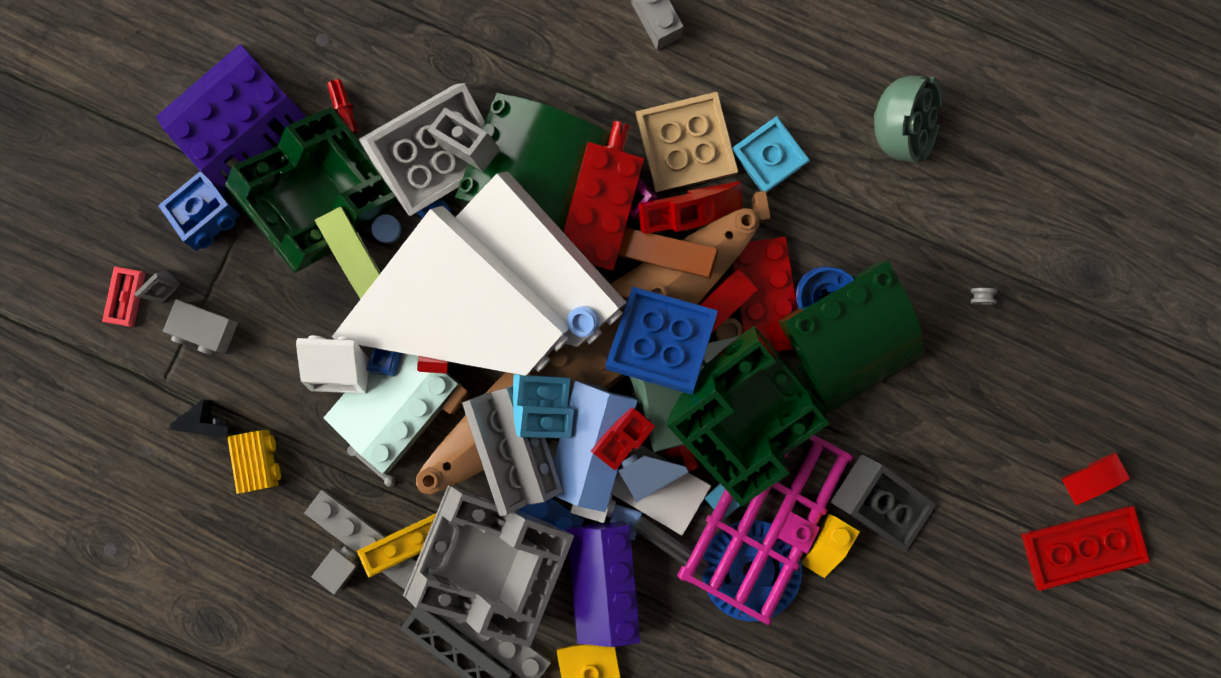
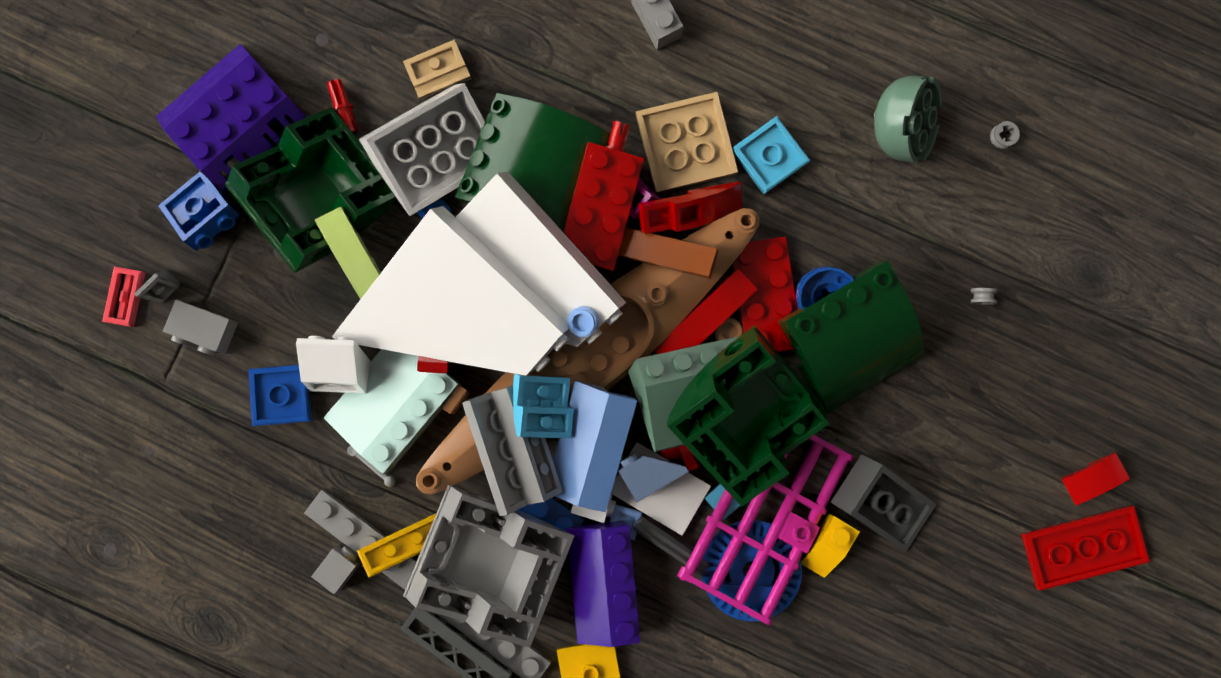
(198, 421): black slope -> none
(254, 461): yellow brick -> none
(278, 396): none -> blue plate
(384, 362): blue tile -> none
(386, 229): light blue tile -> none
(437, 70): none -> tan plate
(464, 139): light grey brick -> none
(622, 437): red slope -> none
(661, 340): blue plate -> none
(760, 206): medium nougat tile -> none
(1001, 143): none -> light grey bush

